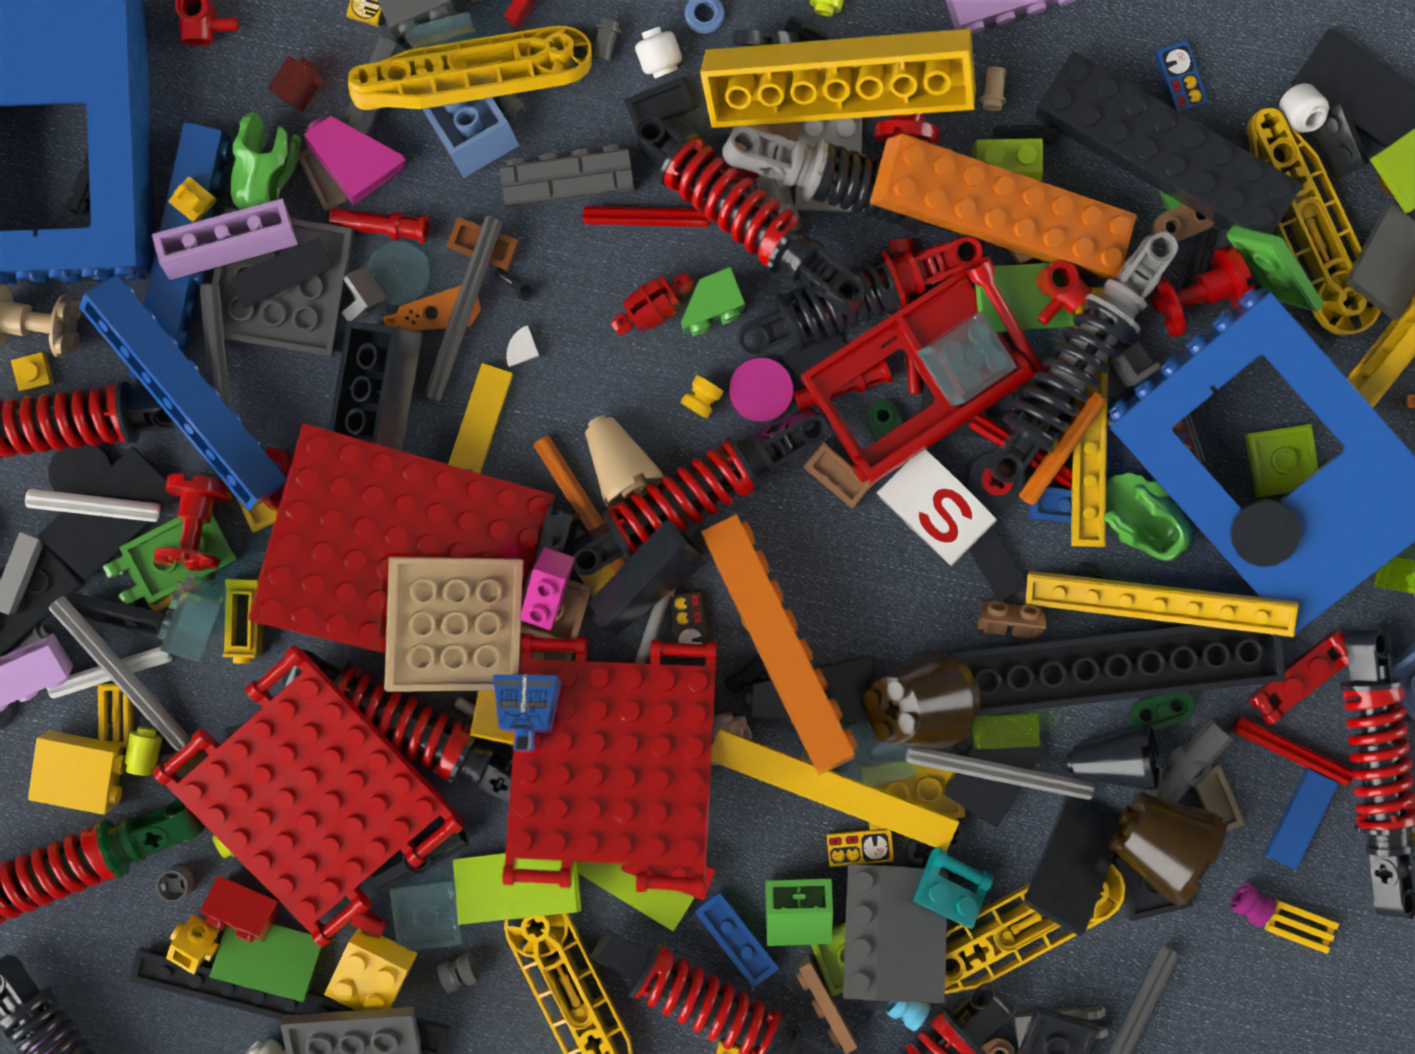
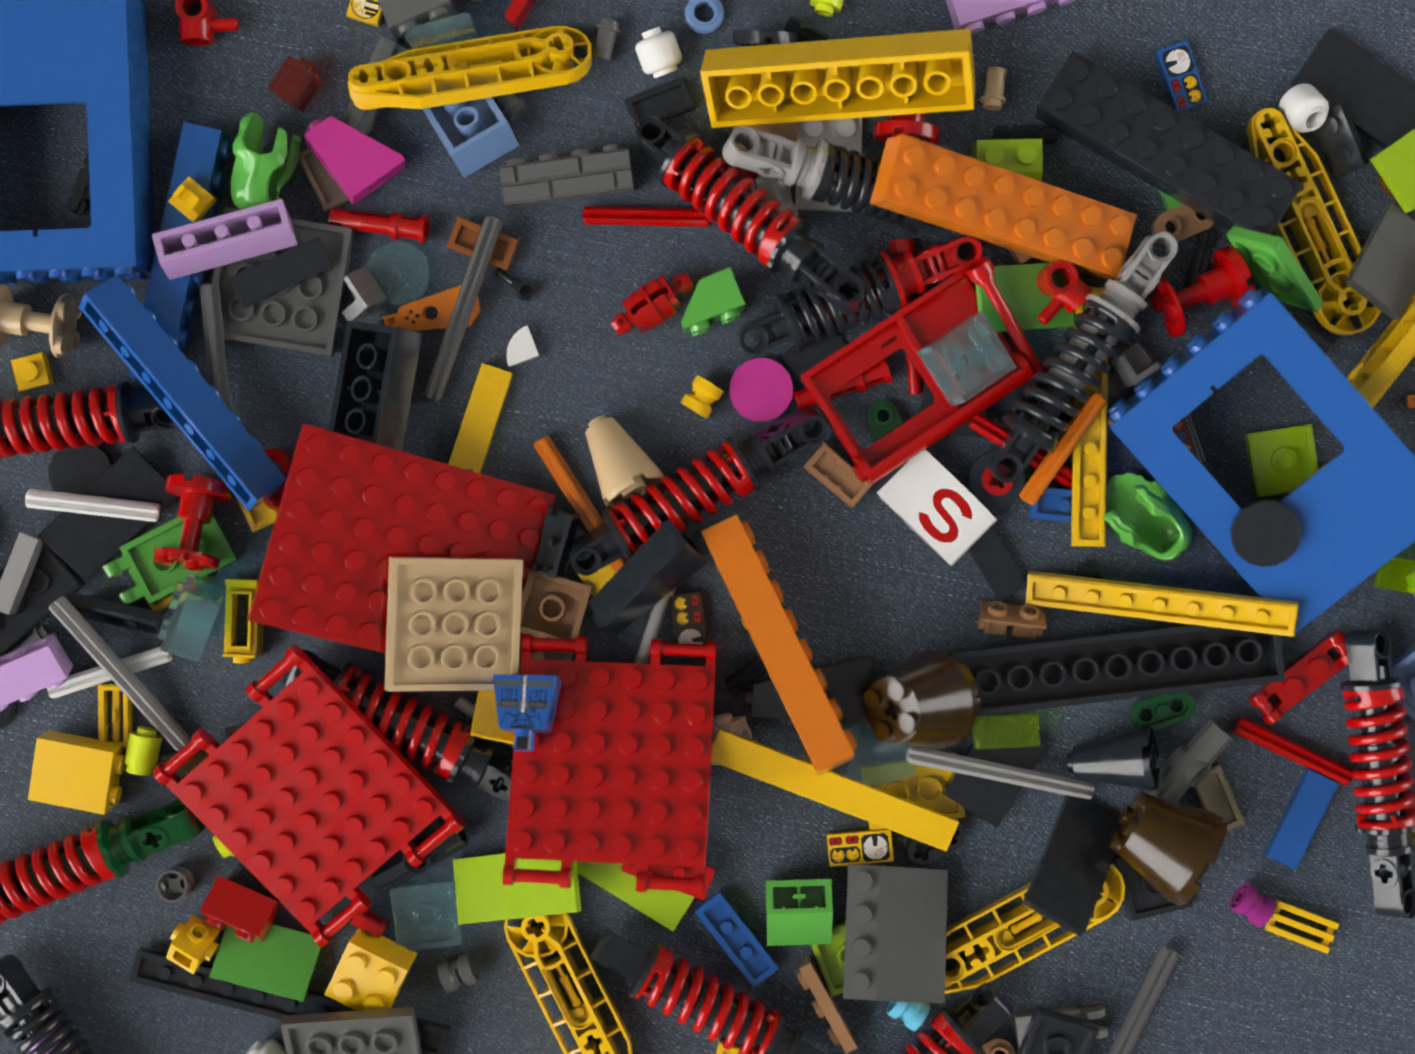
(547, 588): dark pink brick -> none
(947, 897): teal plate -> none

